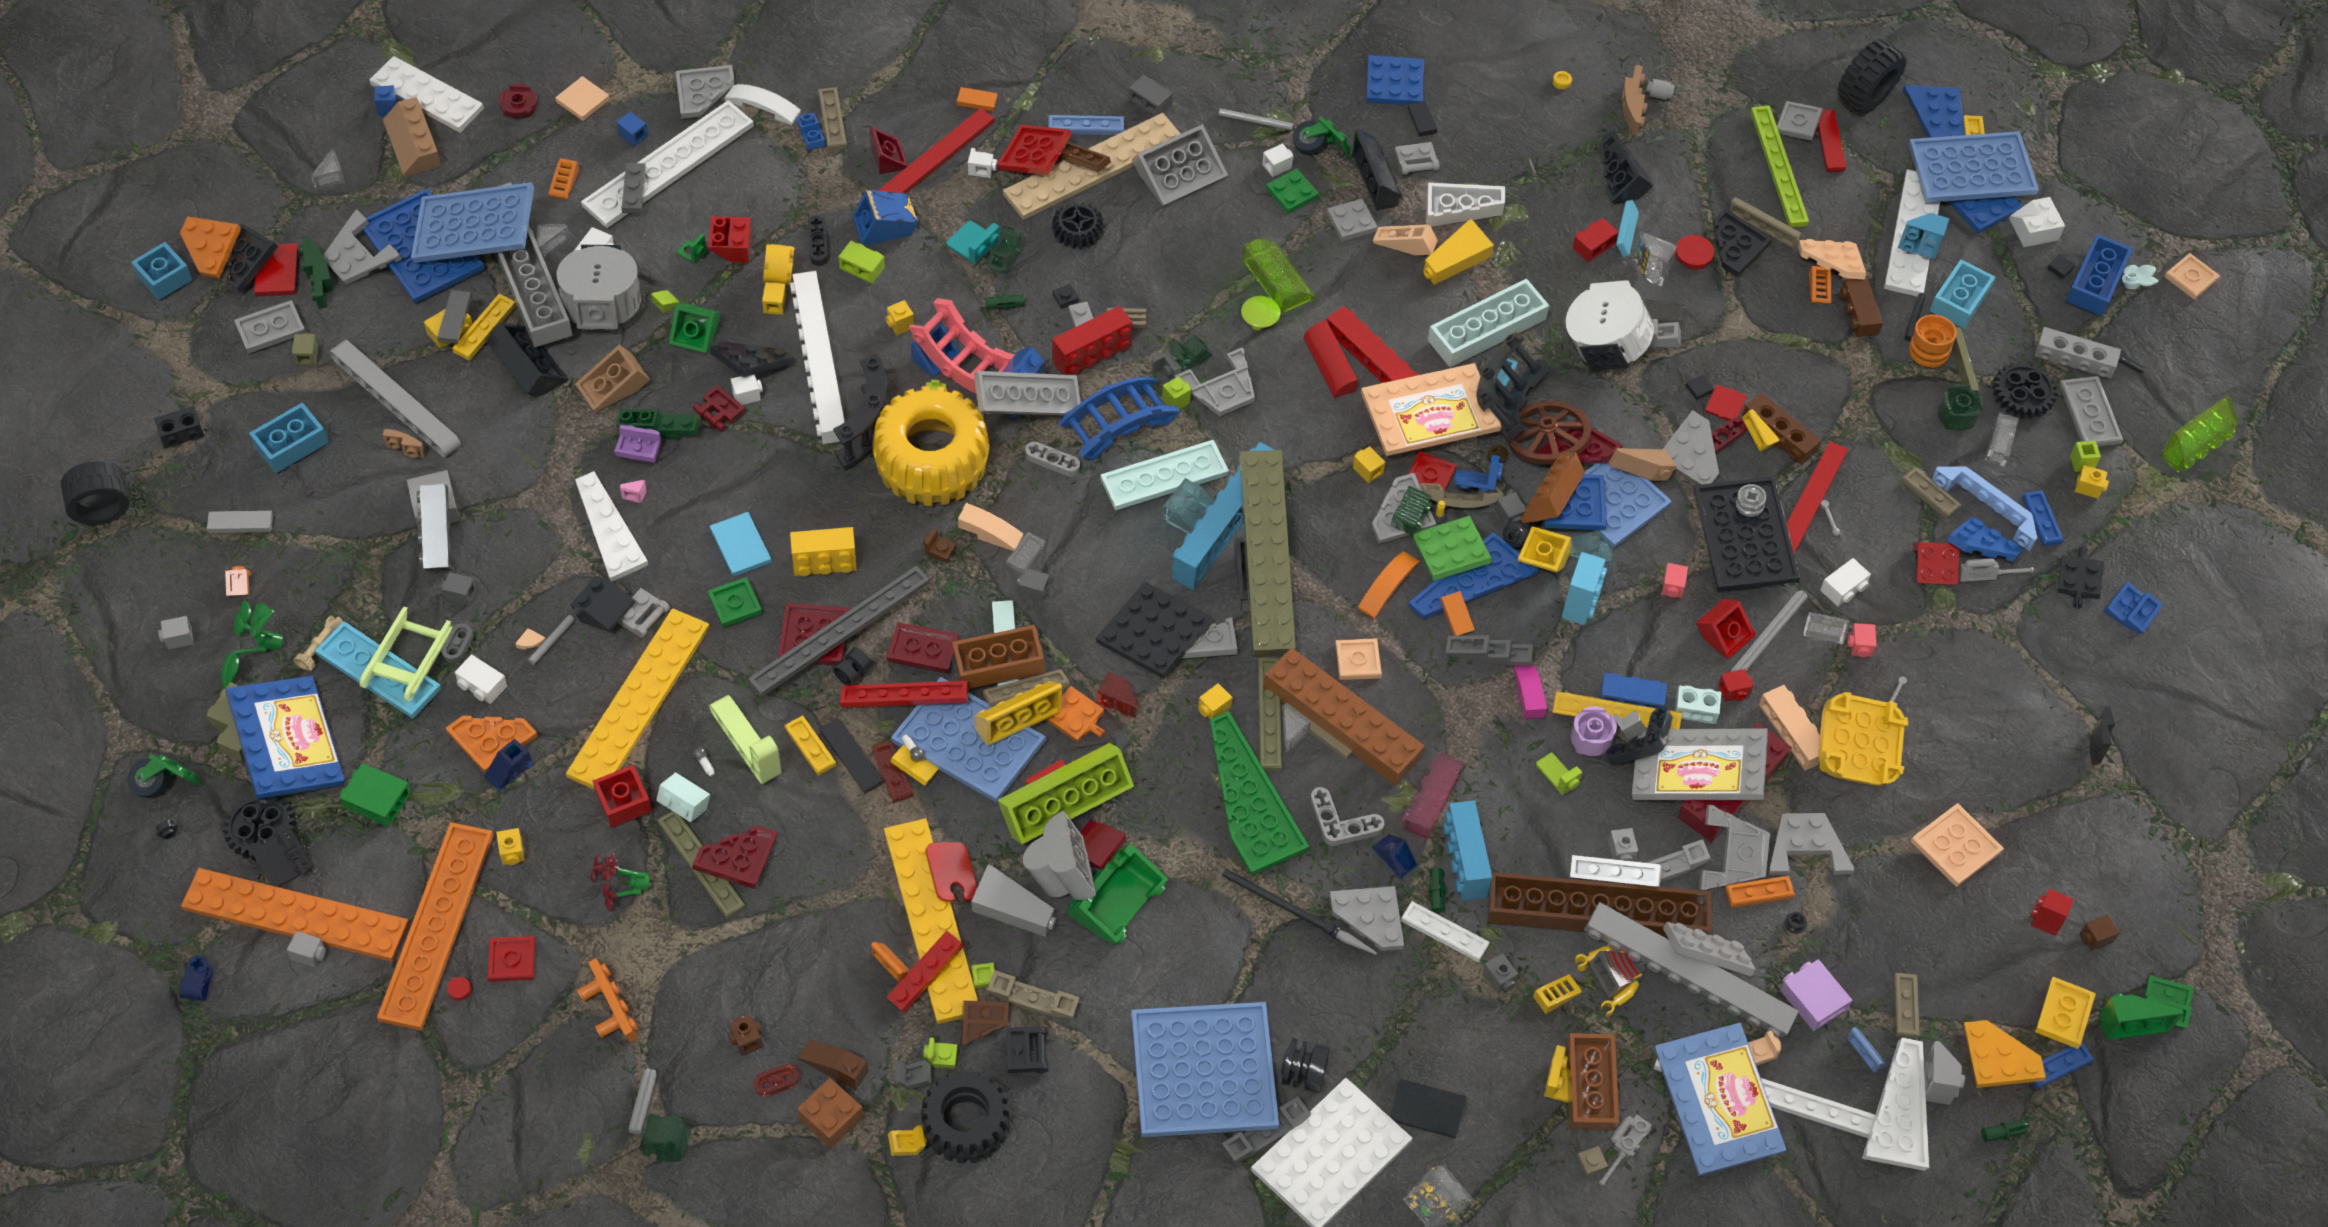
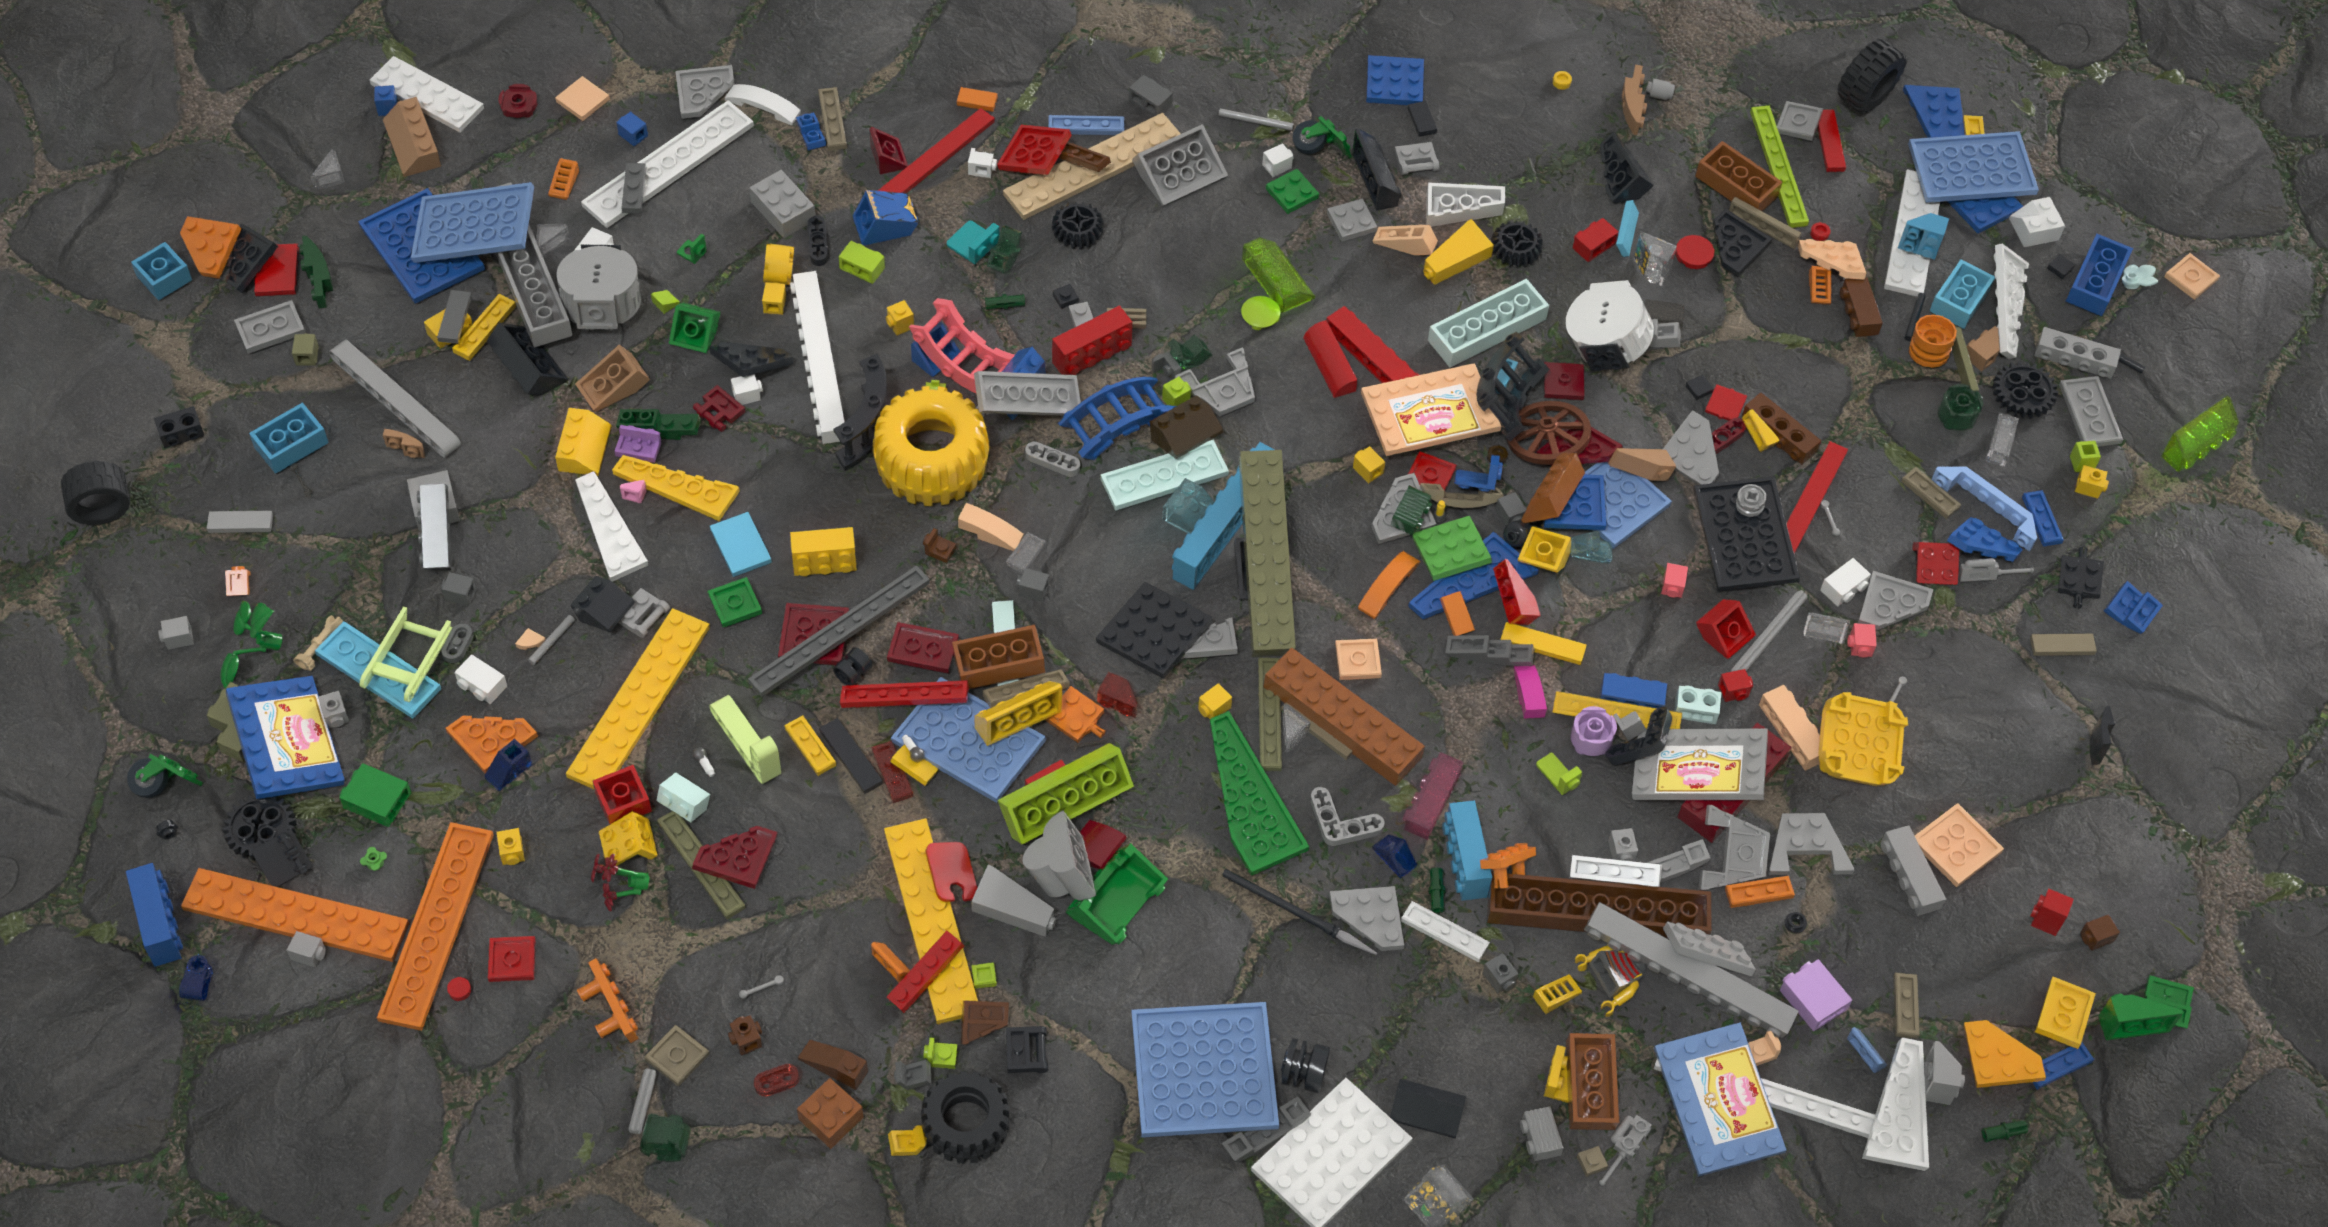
(154, 914): none -> blue brick
(333, 709): none -> light grey brick
(350, 258): light grey wing -> none
(373, 864): none -> bright green plate
(582, 442): none -> yellow slope
(628, 838): none -> yellow bracket
(677, 1055): none -> dark tan tile
(690, 491): none -> yellow wing
(730, 238): red slope -> none
(778, 981): none -> light grey hinge
(782, 203): none -> light grey brick
(1032, 998): dark tan slope -> none
(1185, 427): none -> dark brown slope
(1503, 859): none -> orange plate
(1517, 598): none -> red slope
(1527, 239): none -> black gear
(1541, 1133): none -> light grey brick
(1545, 643): none -> yellow tile
(1564, 381): none -> dark red plate
(1584, 589): medium azure brick -> none
(1738, 177): none -> dark orange brick
(1820, 231): none -> red tile
(1892, 600): none -> light grey plate
(1912, 870): none -> light grey brick
(1984, 349): none -> medium nougat slope
(2010, 297): none -> white wing
(2062, 644): none -> dark tan tile

